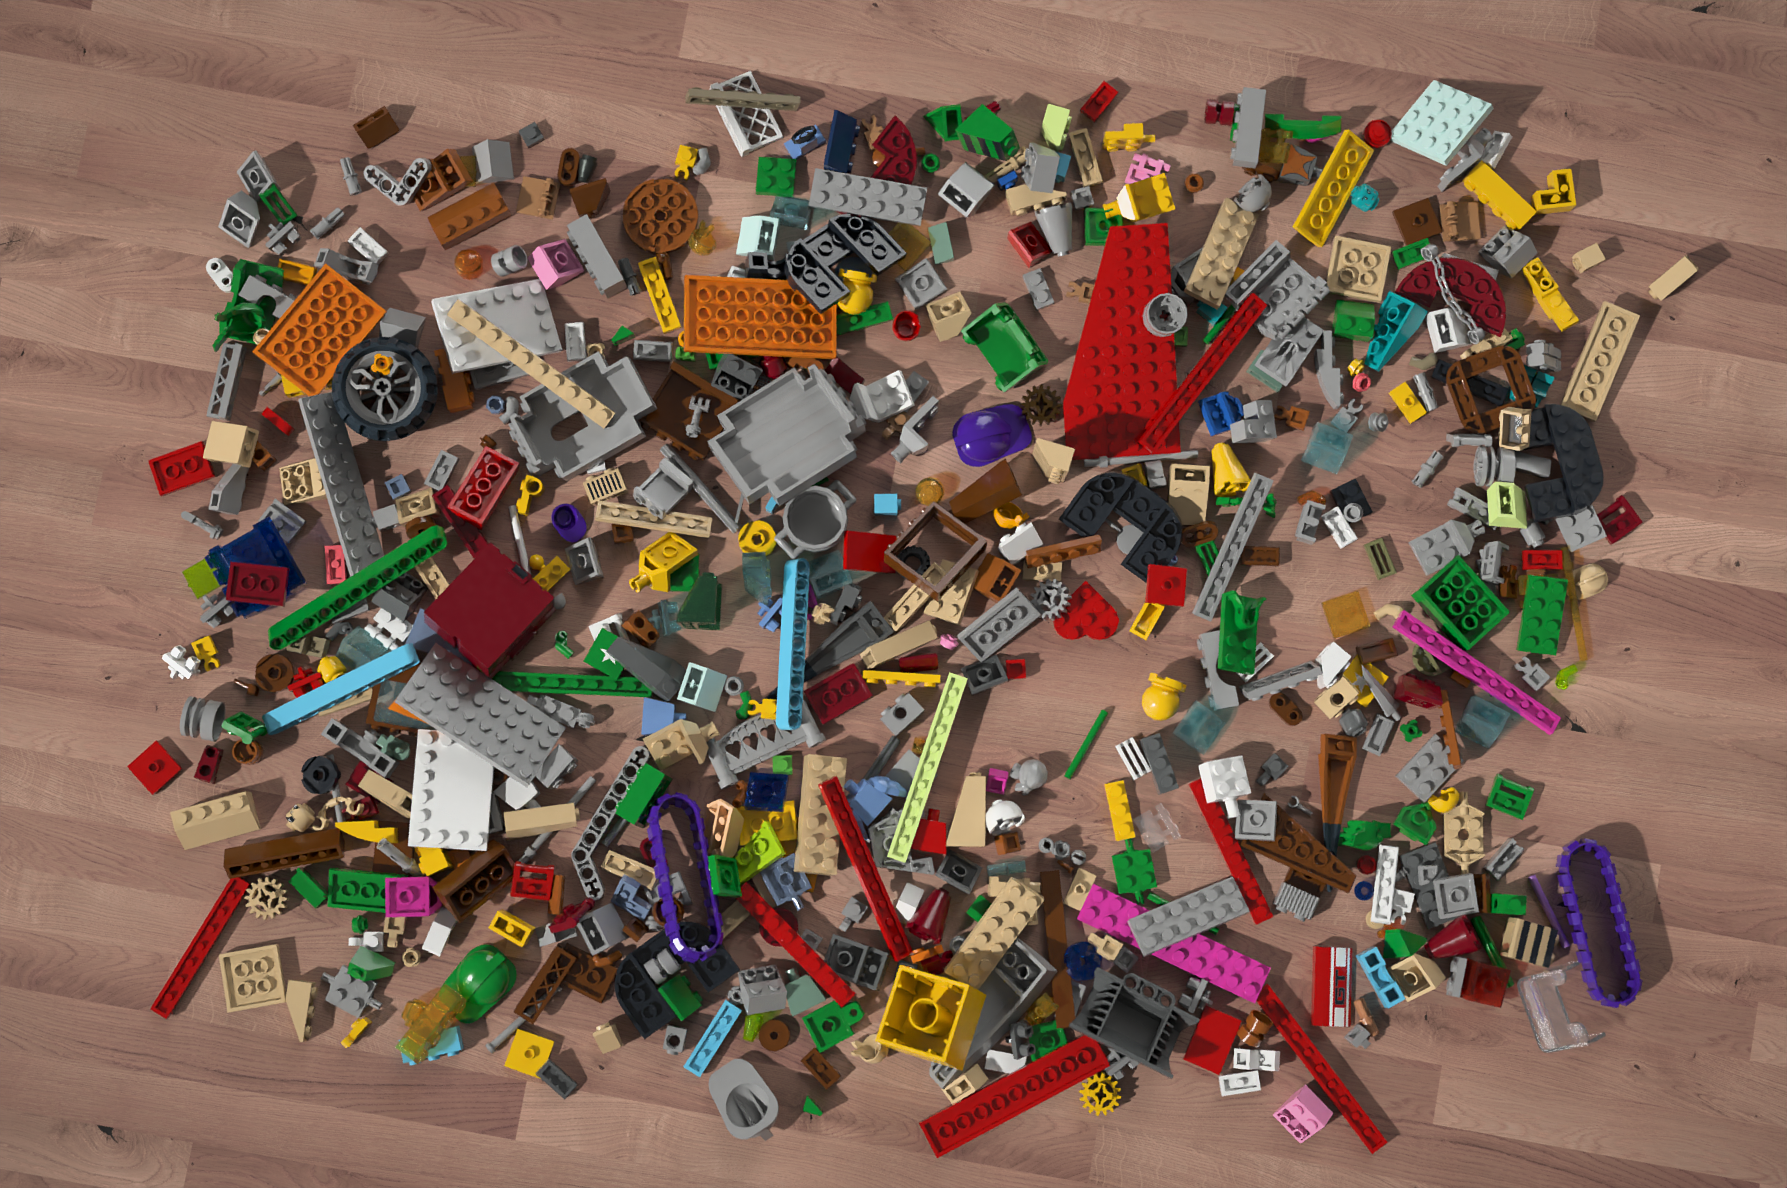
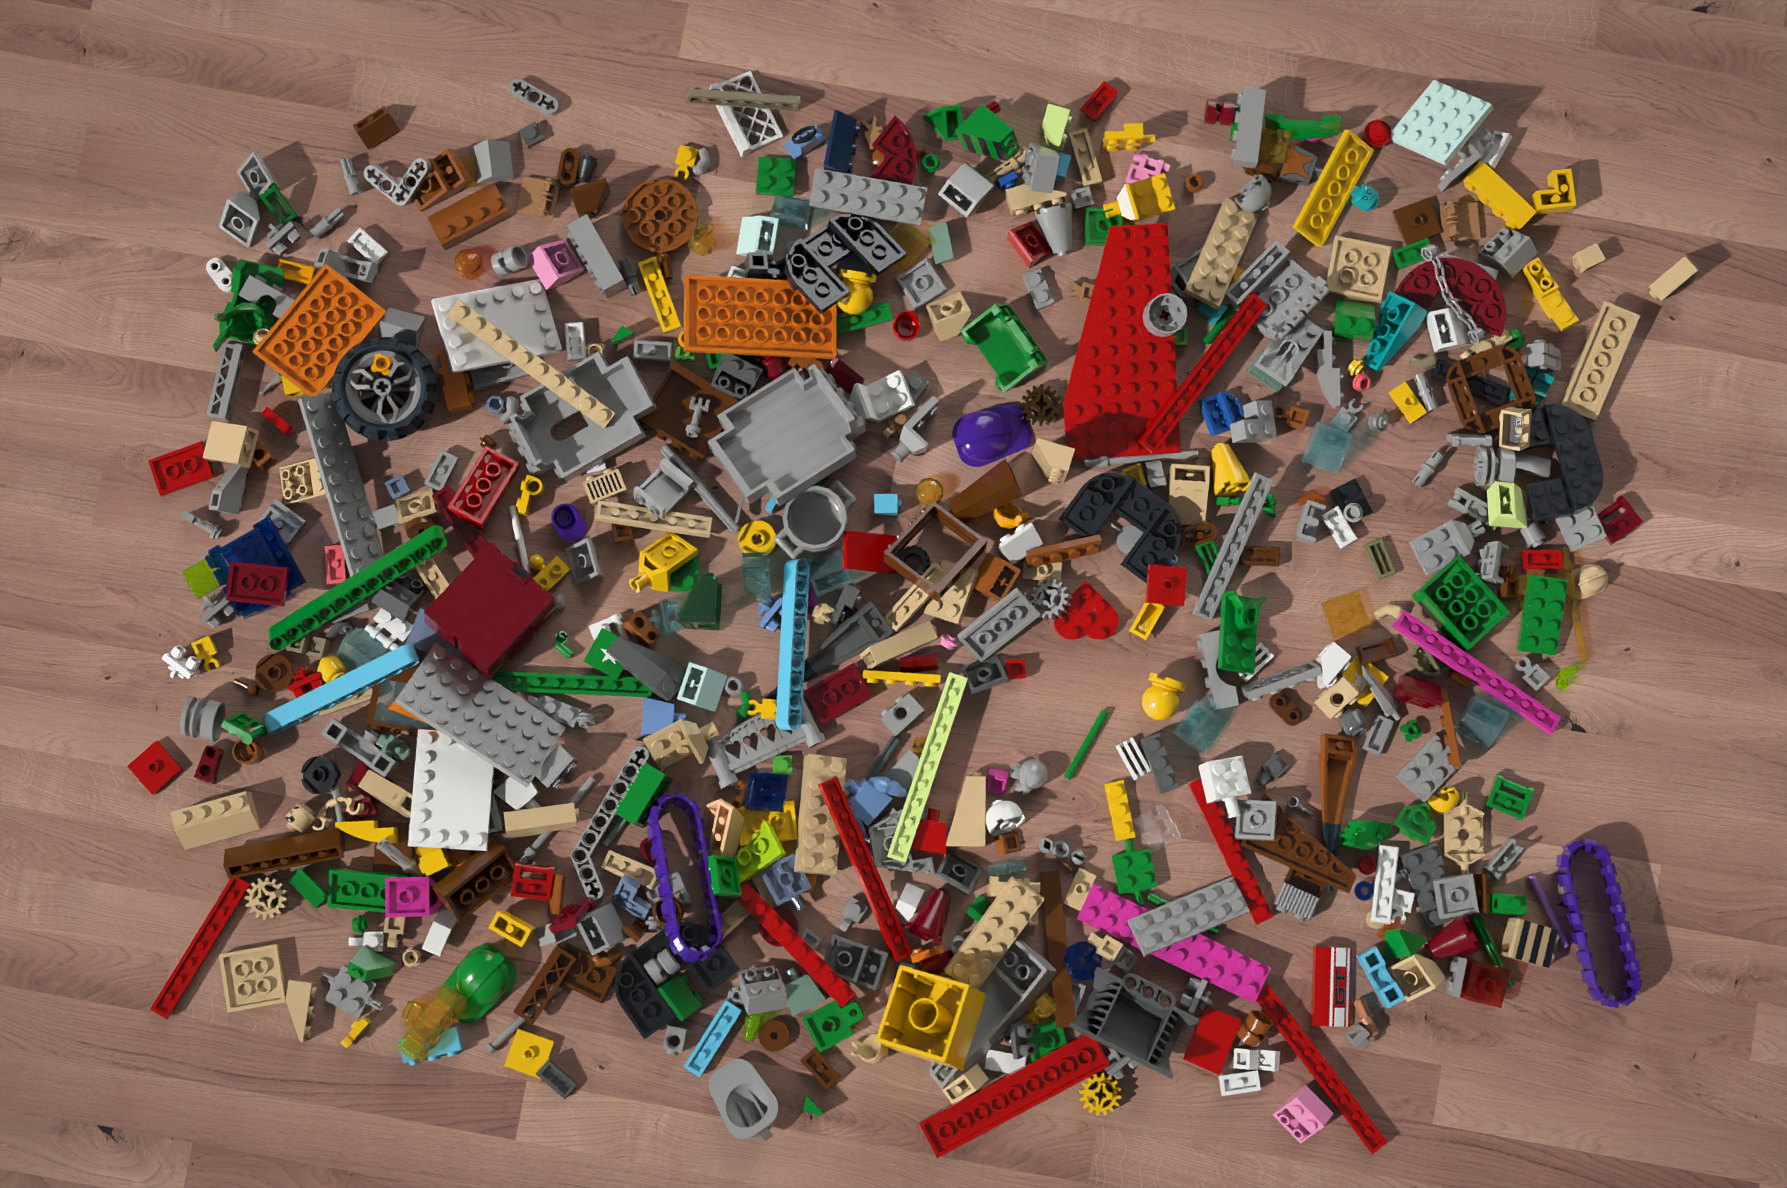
(548, 99): none -> light grey beam
(607, 1037): tan slope -> none
(1426, 873): light grey tile -> none
(1548, 1013): clear windscreen -> none

